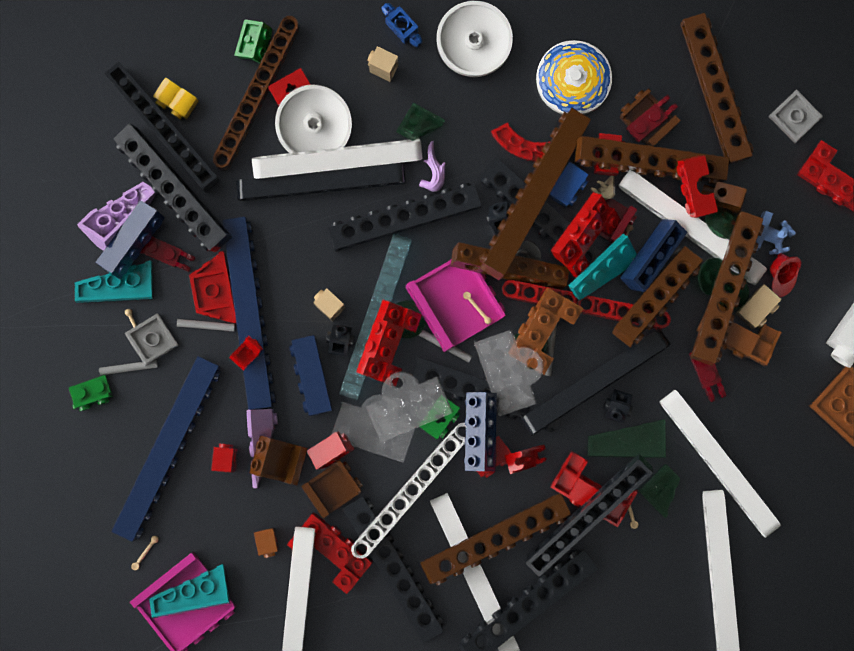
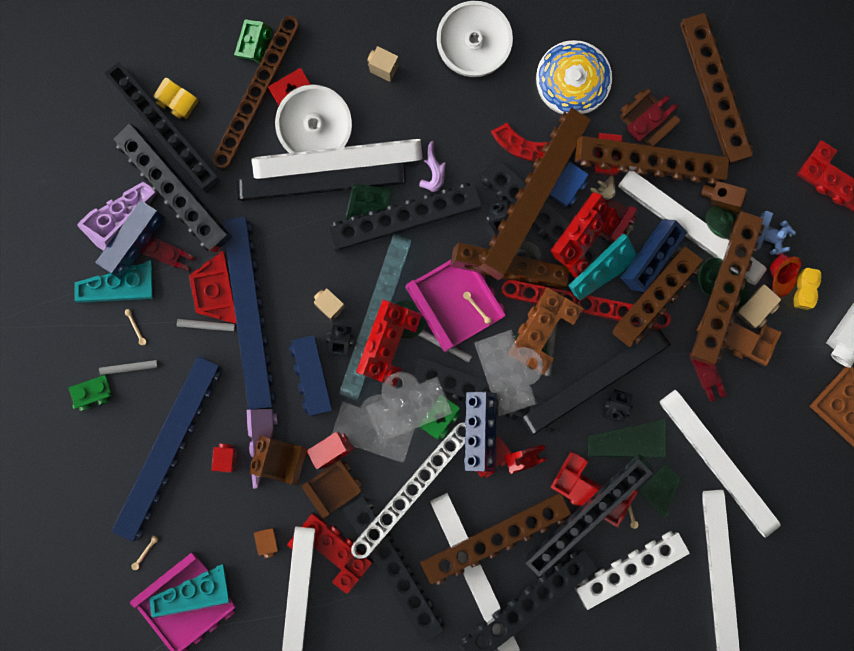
(151, 339): light grey tile -> none
(246, 353): red bracket -> none
(366, 199): none -> clear green wing
(400, 14): blue piece -> none
(419, 123): clear green wing -> none
(676, 551): none -> white brick
(690, 172): red arch -> none
(795, 116): light grey tile -> none
(807, 284): none -> yellow brick

